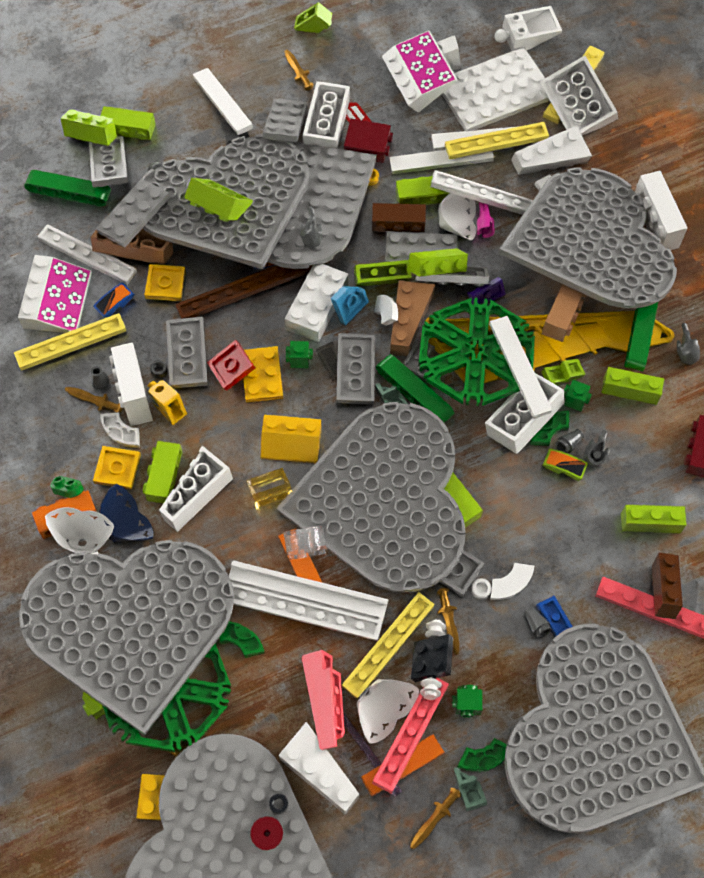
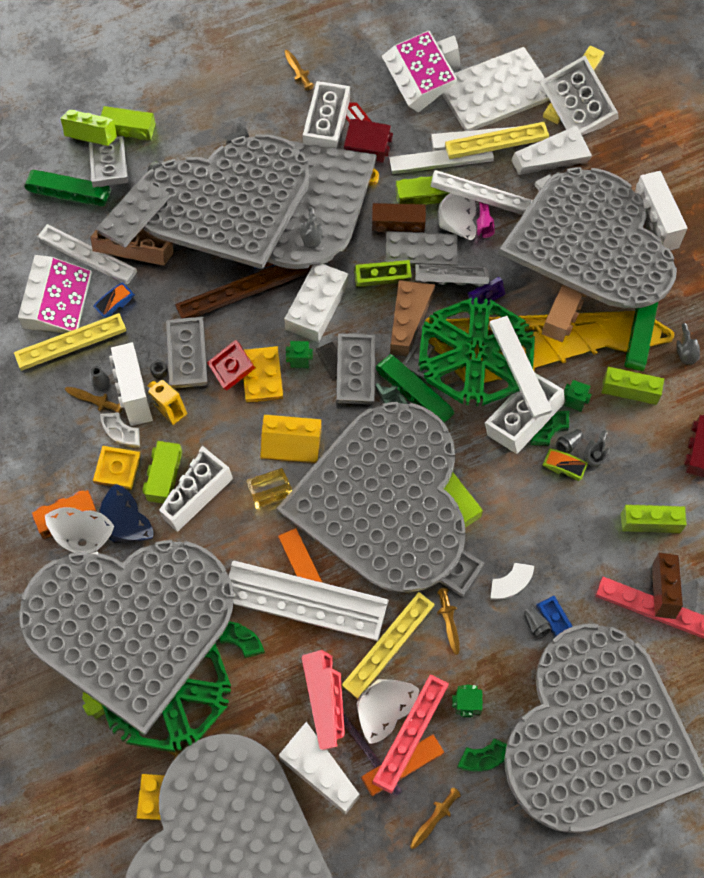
(66, 486): green plate -> none
(165, 282): yellow plate -> none
(216, 199): lime slope -> none
(223, 101): white tile -> none
(266, 833): dark red piece -> none
(275, 797): black axle -> none
(285, 120): light grey plate -> none
(304, 541): clear brick -> none
(313, 19): lime slope -> none
(349, 302): dark azure plate -> none
(387, 309): white tile -> none
(432, 659): black plate -> none
(438, 262): lime brick -> none
(470, 790): sand green slope -> none
(481, 589): white tile -> none
(528, 28): white slope -> none
(564, 373): lime slope -> none

